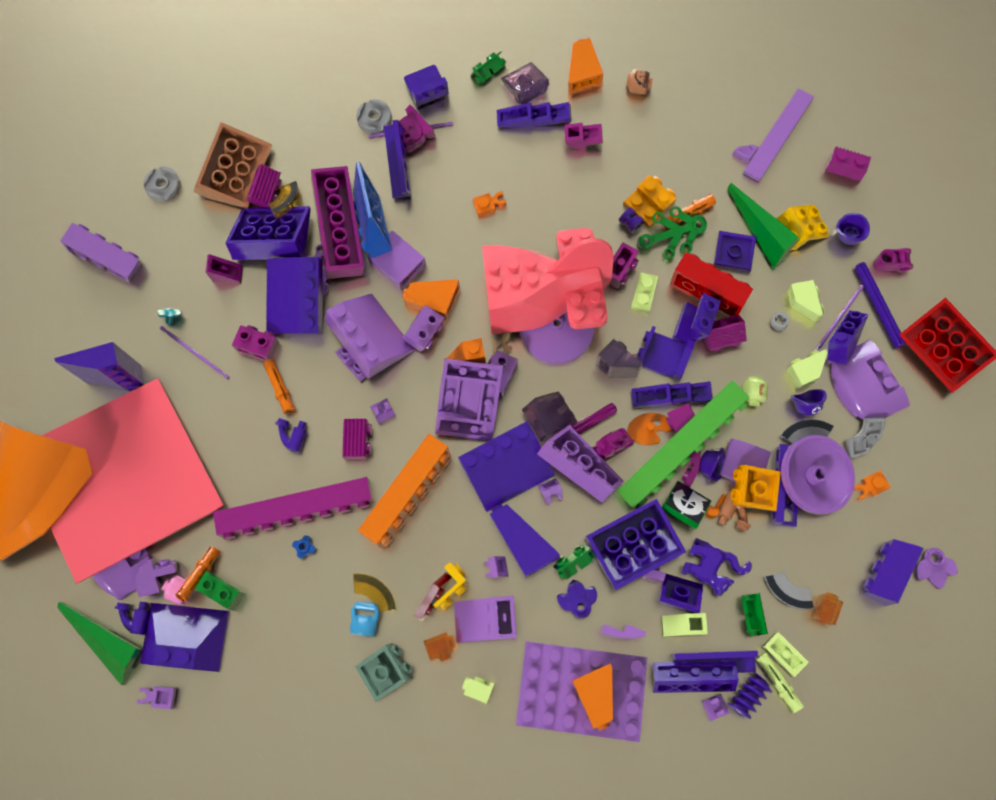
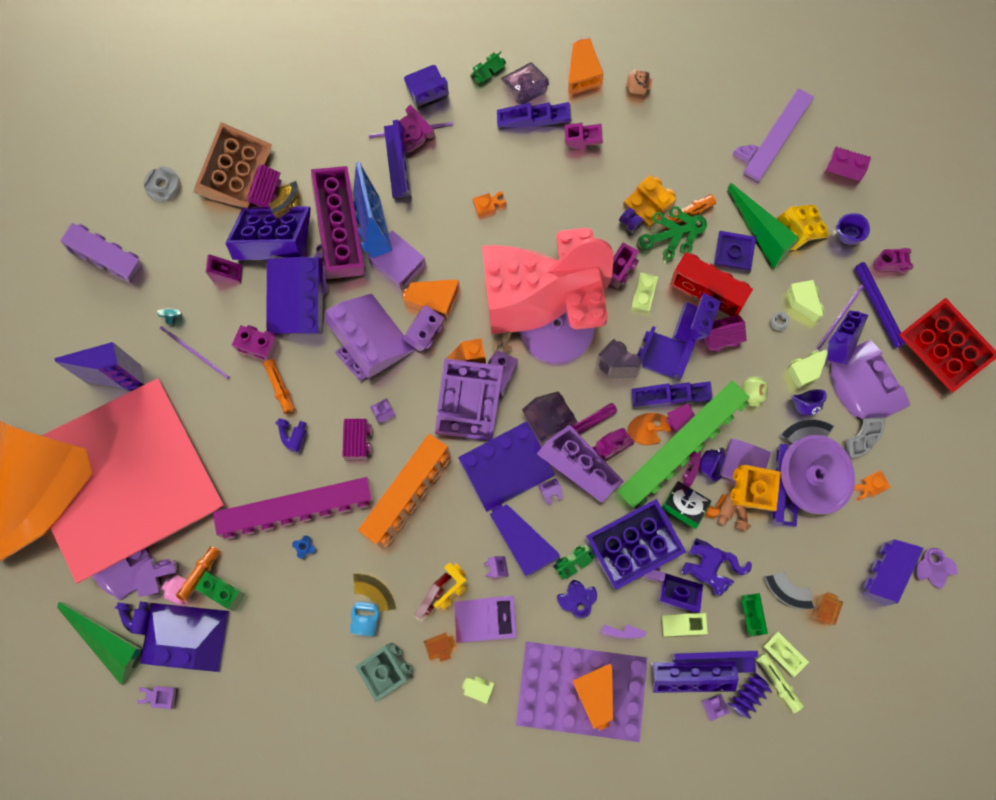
(374, 125): light grey tile -> none

